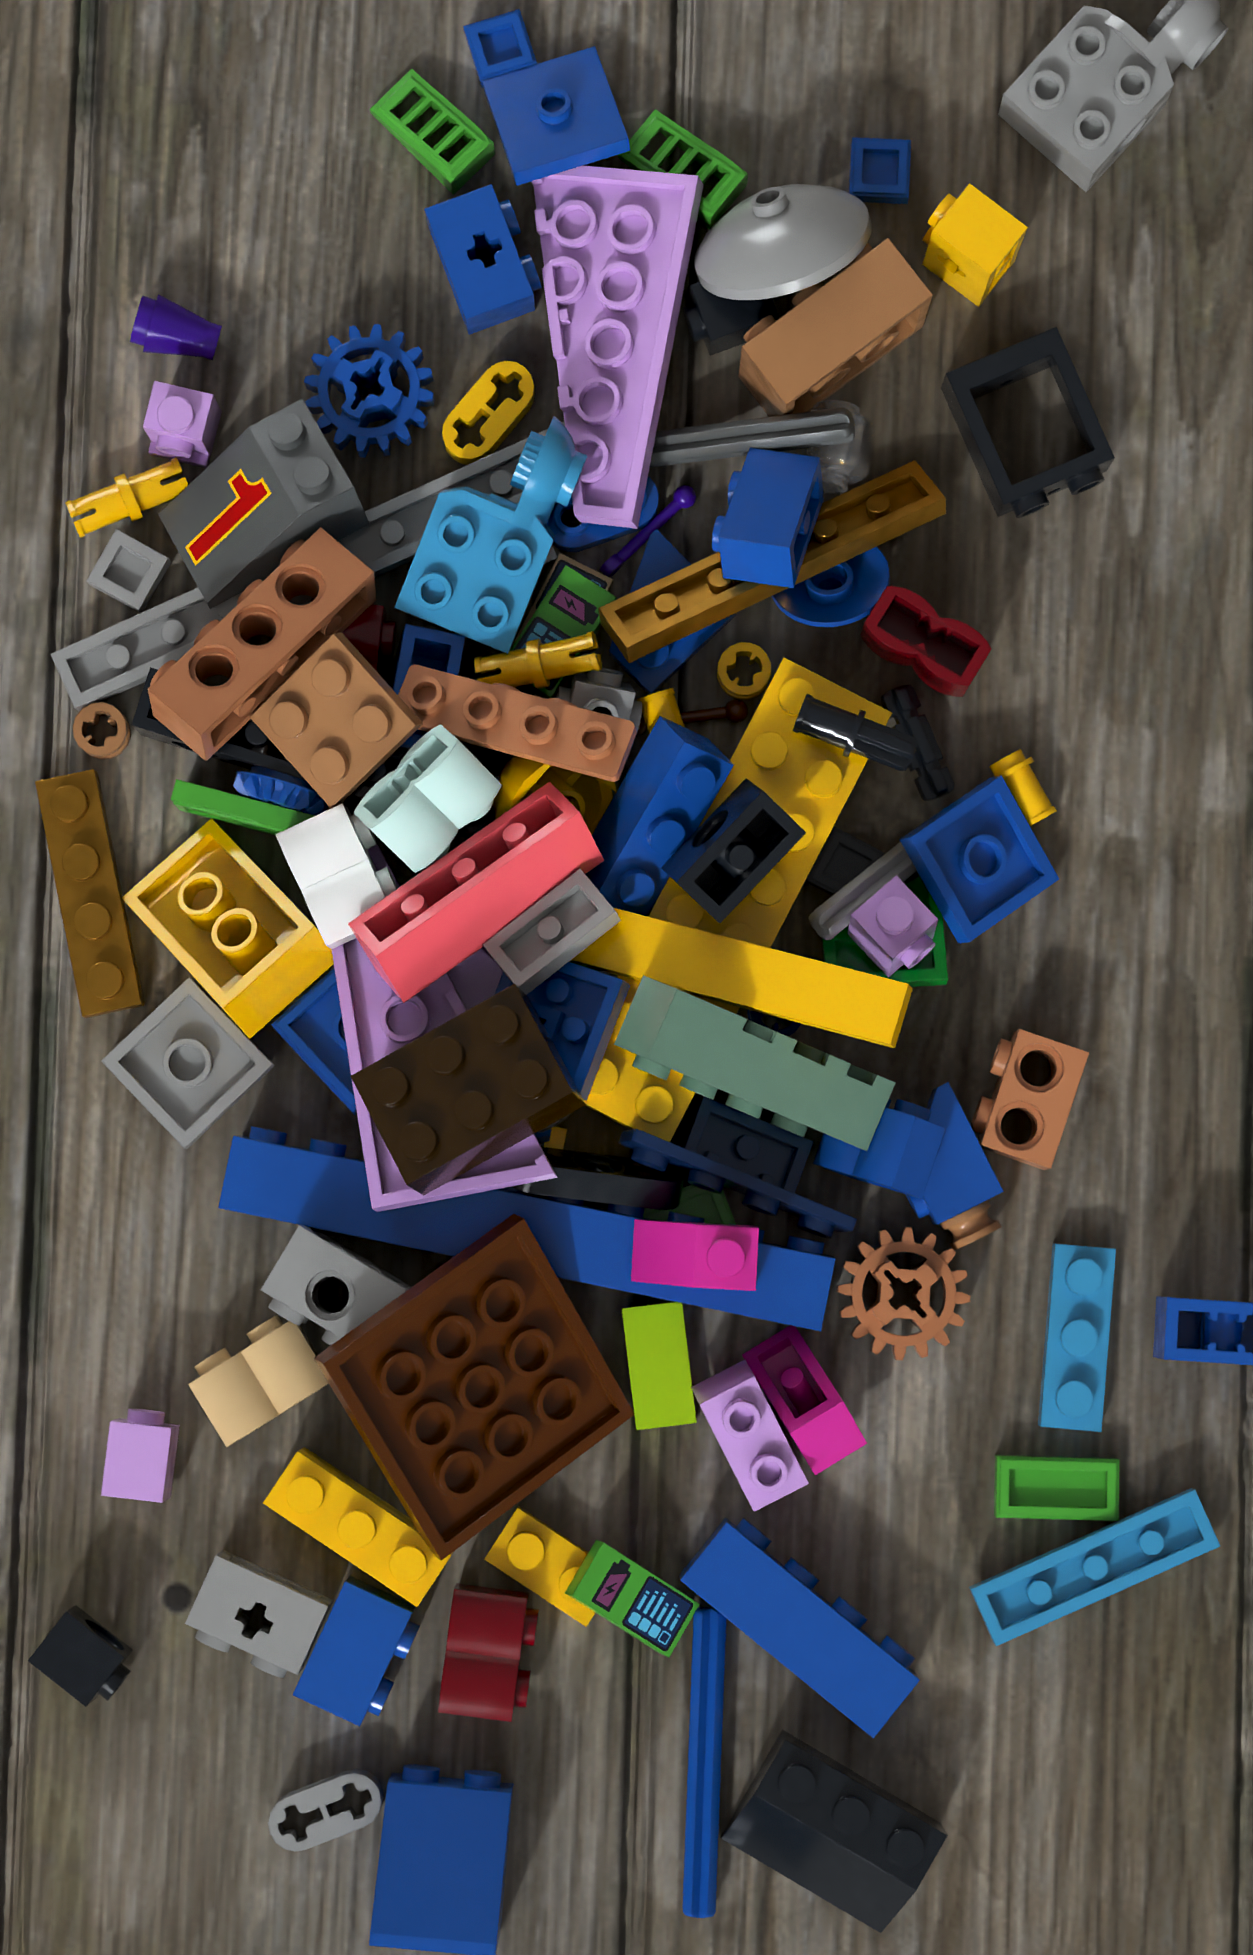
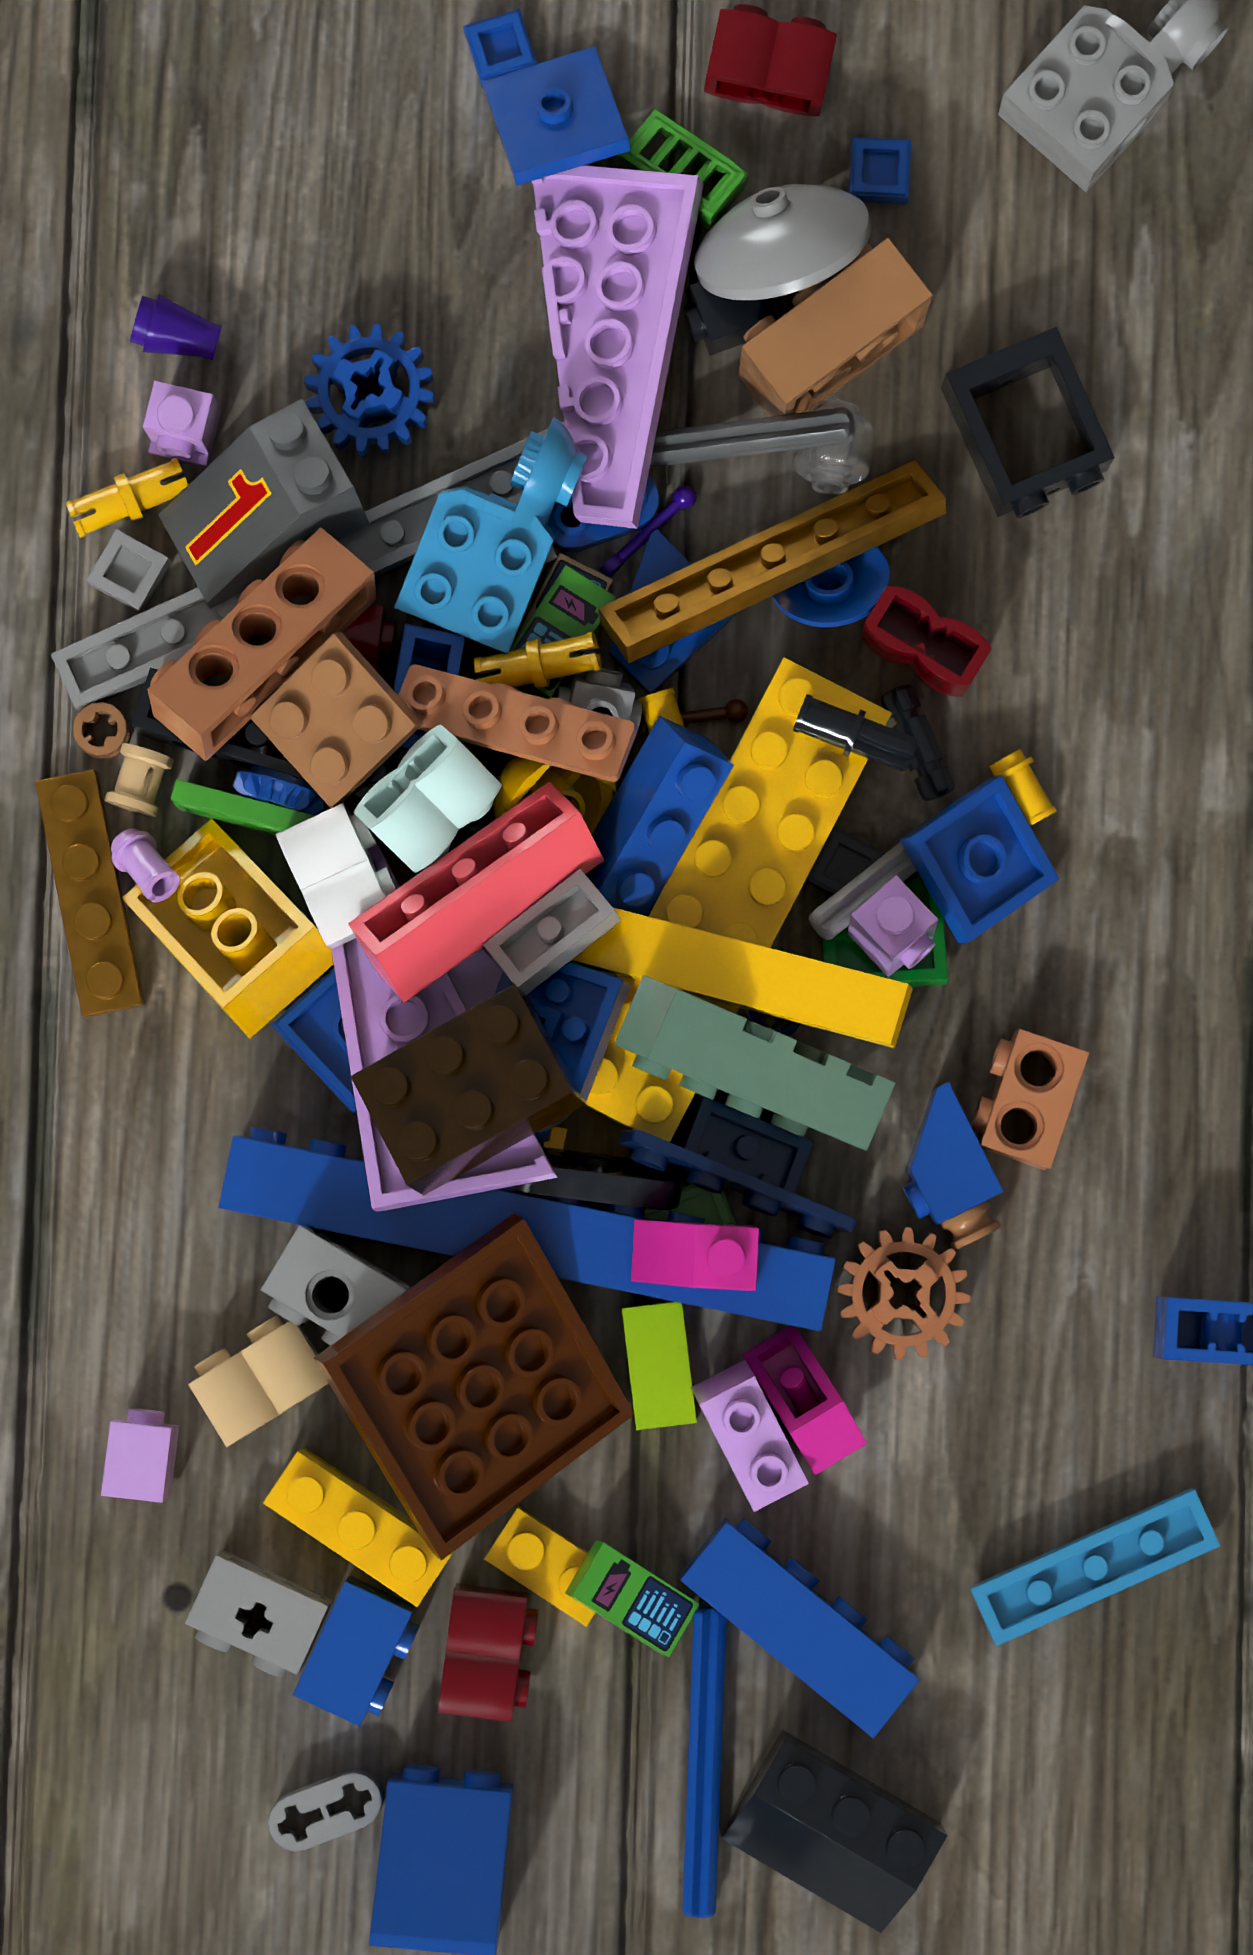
(82, 1657): black brick -> none
(136, 853): none -> lavender pin
(139, 780): none -> tan bush
(188, 1063): light grey plate -> none
(463, 164): bright green slope -> none
(476, 223): blue brick -> none
(477, 404): yellow beam -> none
(733, 850): black brick -> none
(760, 679): yellow bush -> none
(769, 517): blue brick -> none
(770, 60): none -> dark red brick
(898, 1153): blue brick -> none
(972, 243): yellow brick -> none
(1056, 1487): bright green tile -> none
(1076, 1337): dark azure plate -> none

